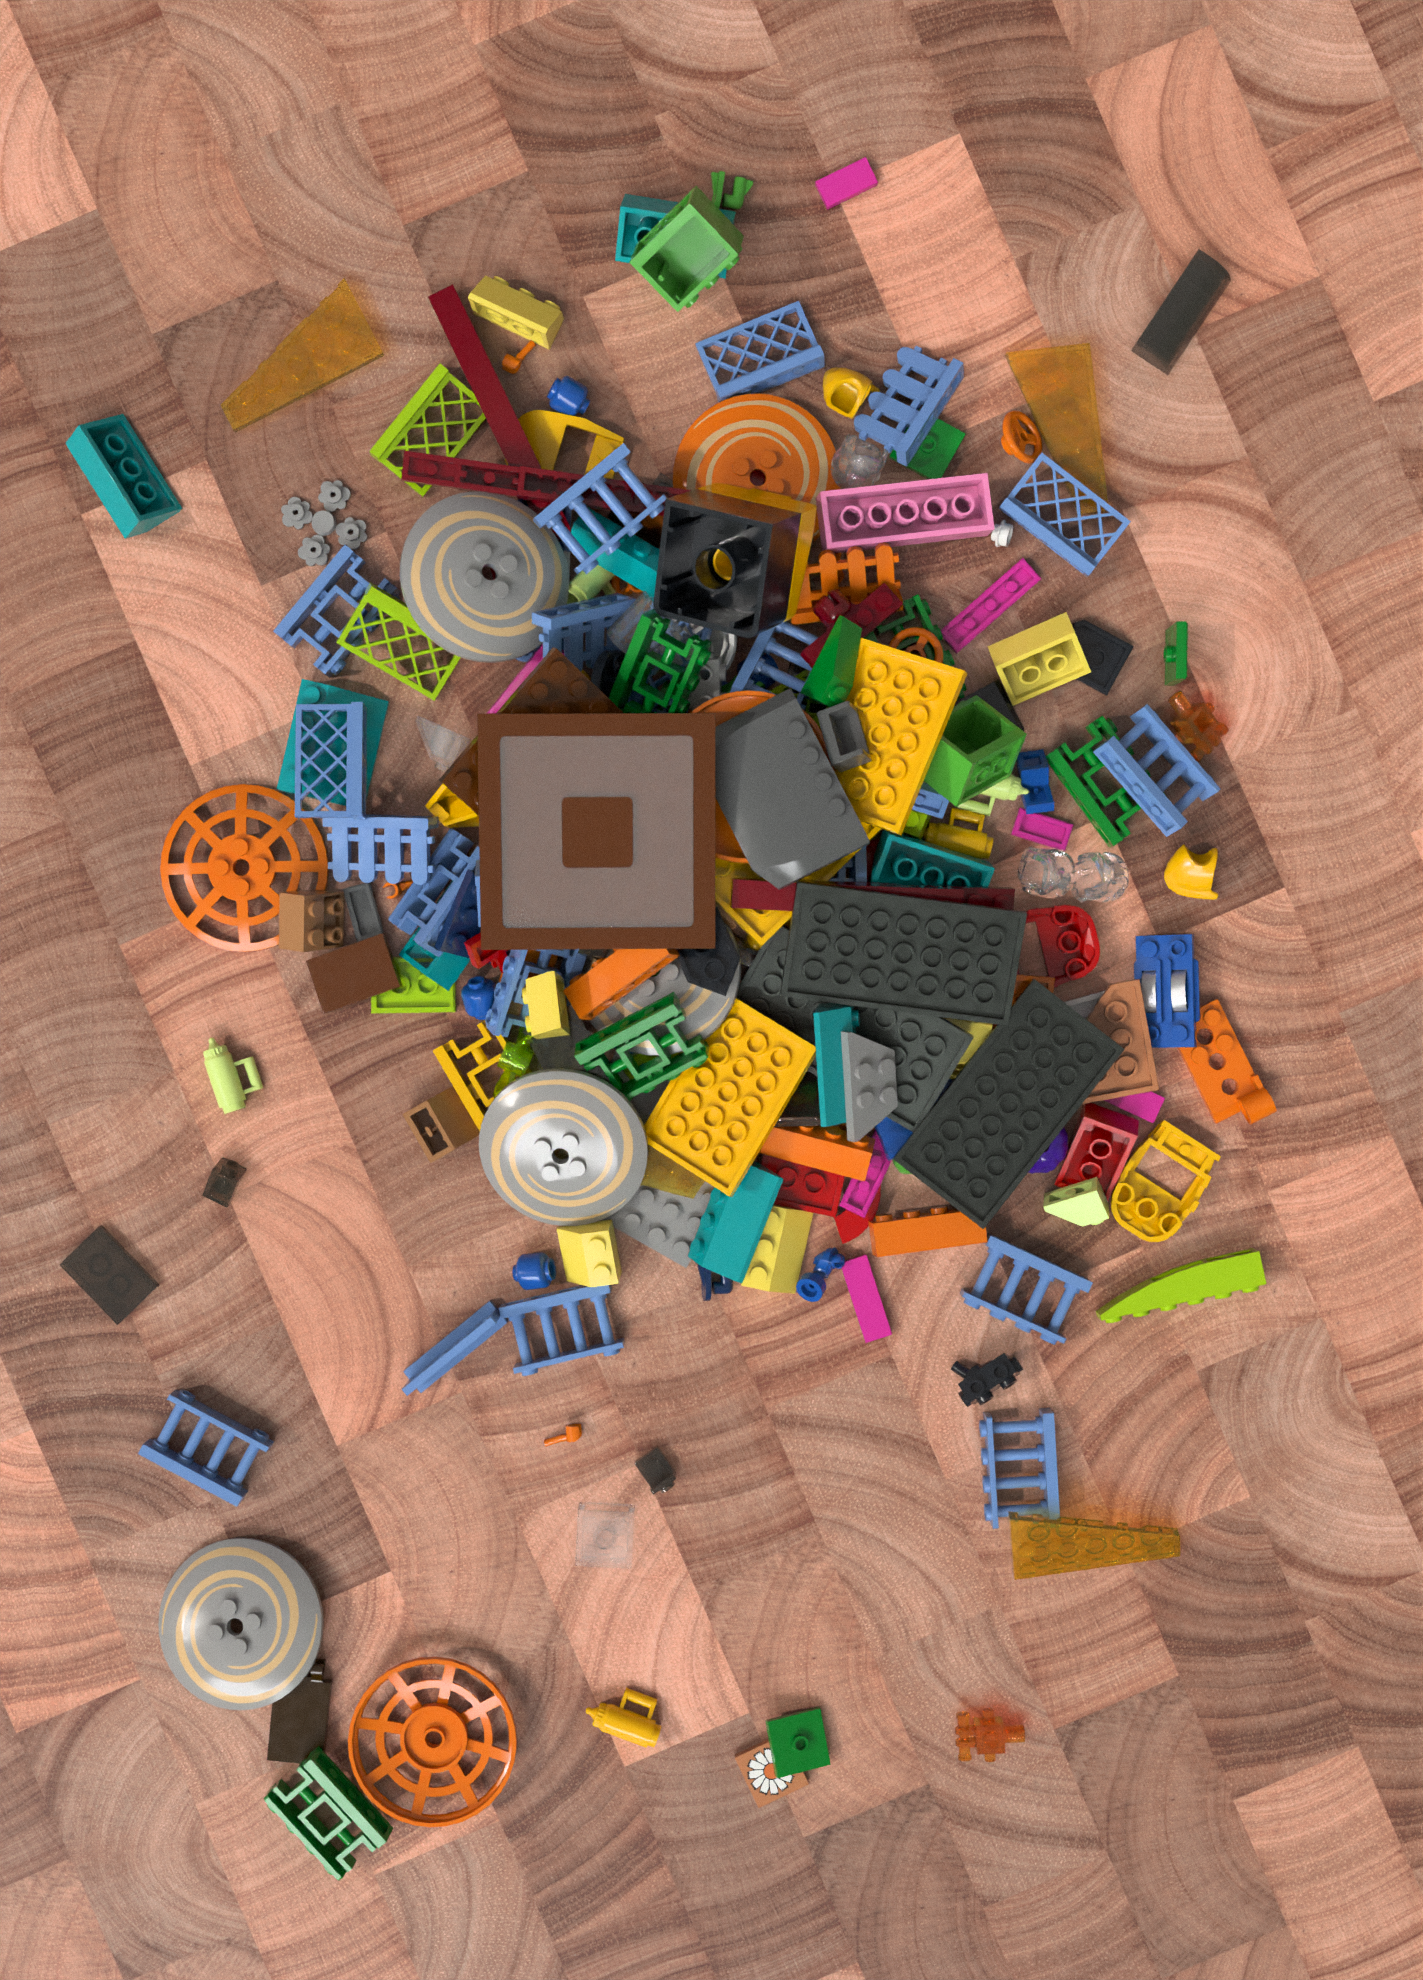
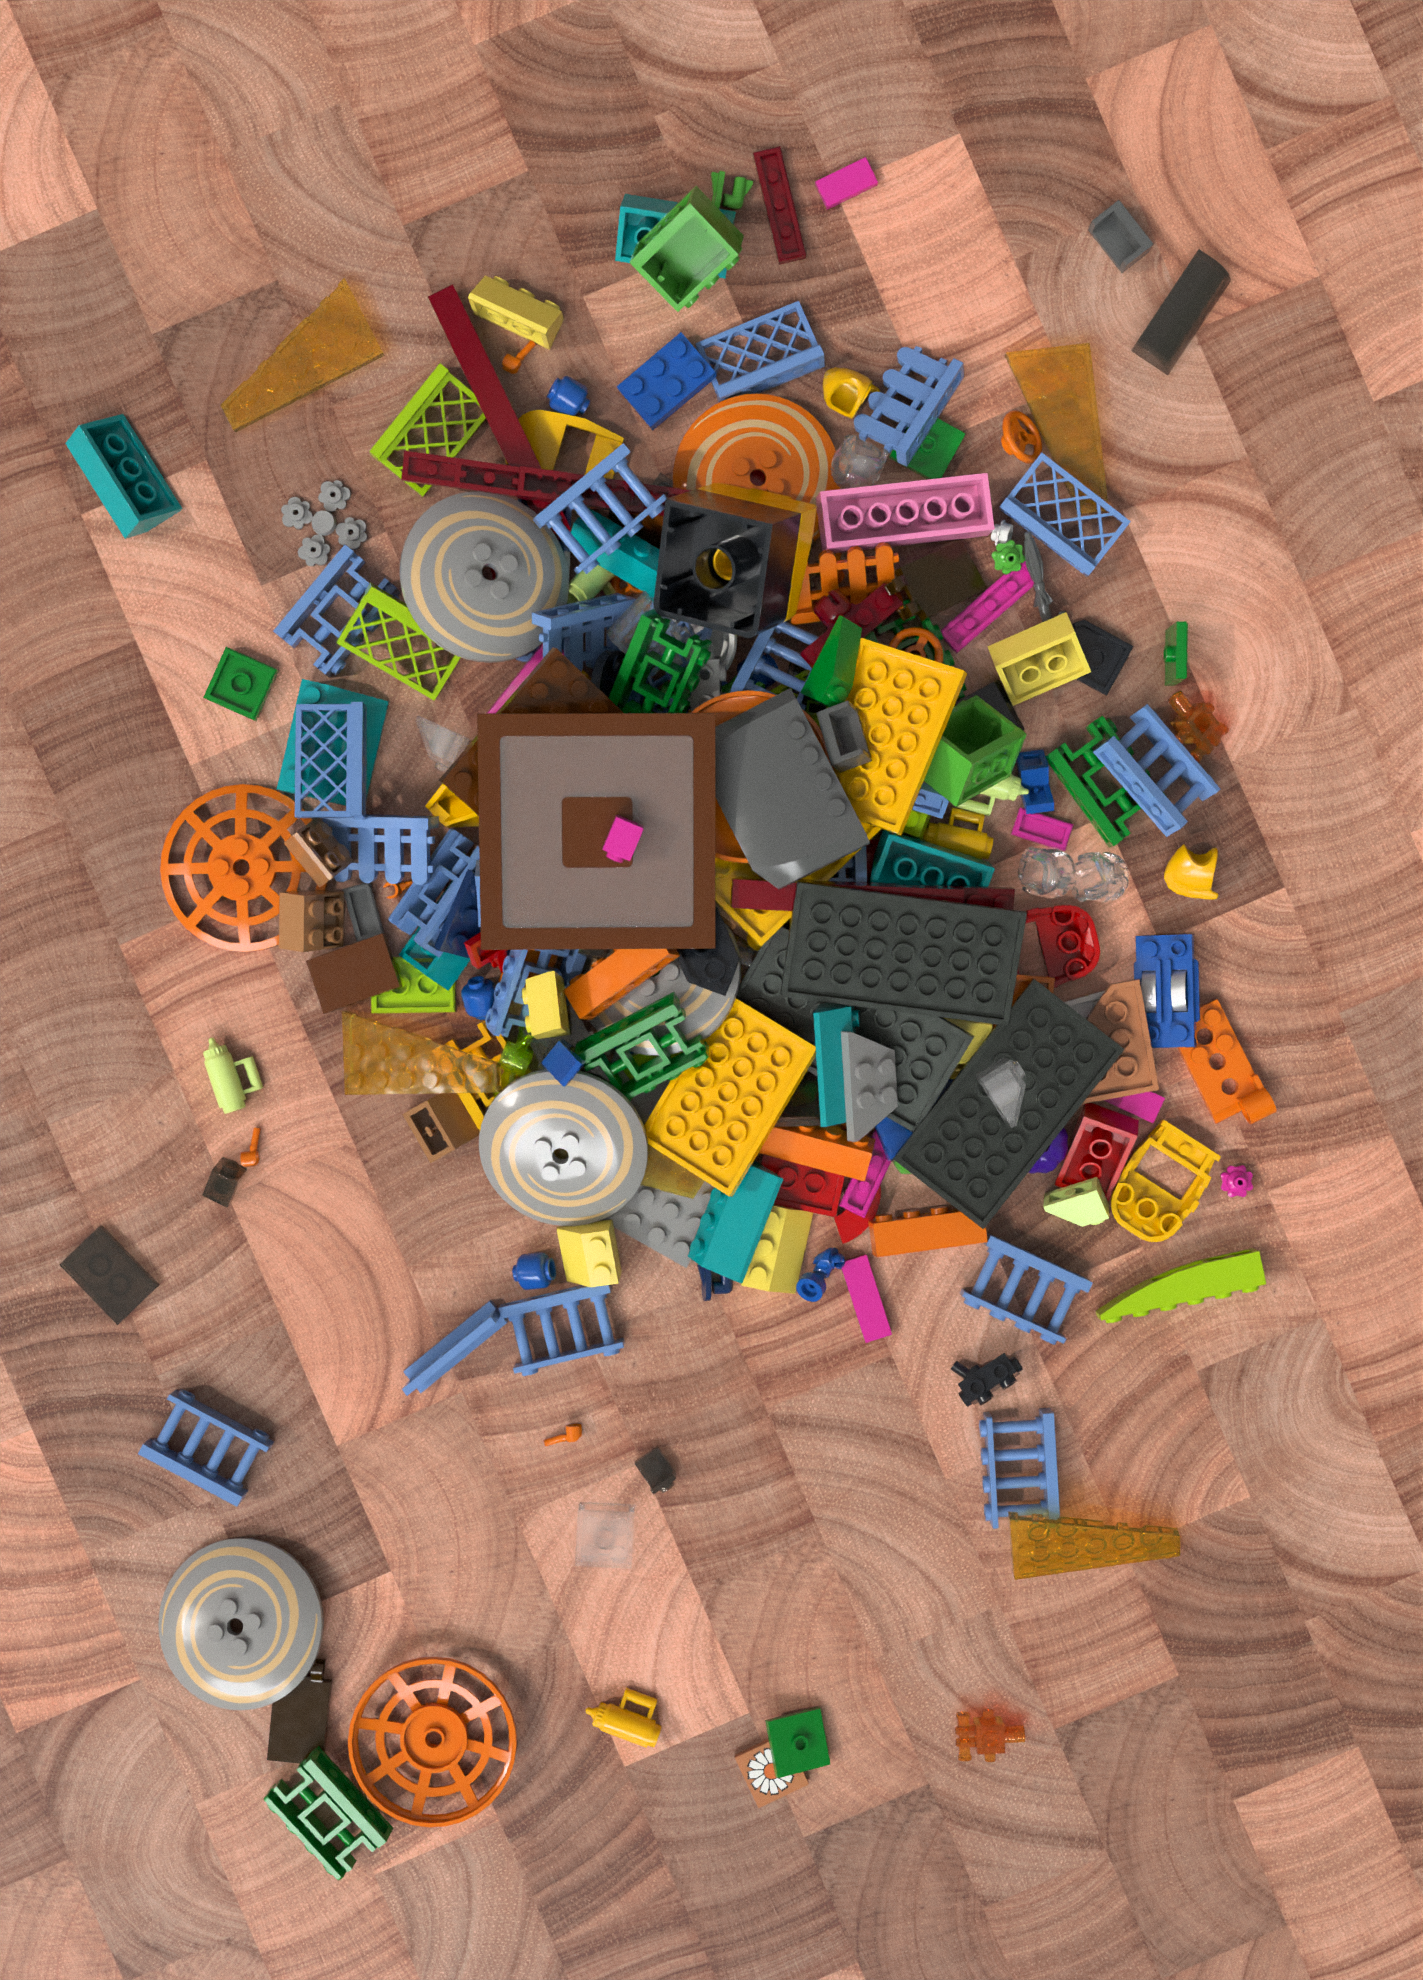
(241, 684): none -> green plate
(251, 1157): none -> orange hand
(319, 851): none -> medium nougat slope
(401, 1062): none -> clear yellow wing
(563, 1062): none -> blue slope
(622, 839): none -> dark pink brick
(666, 381): none -> blue plate
(779, 205): none -> dark red tile
(937, 581): none -> dark brown tile
(1004, 1088): none -> clear slope
(1008, 557): none -> bright green plant
(1035, 568): none -> dark grey piece
(1120, 236): none -> dark grey panel
(1236, 1181): none -> dark pink plant

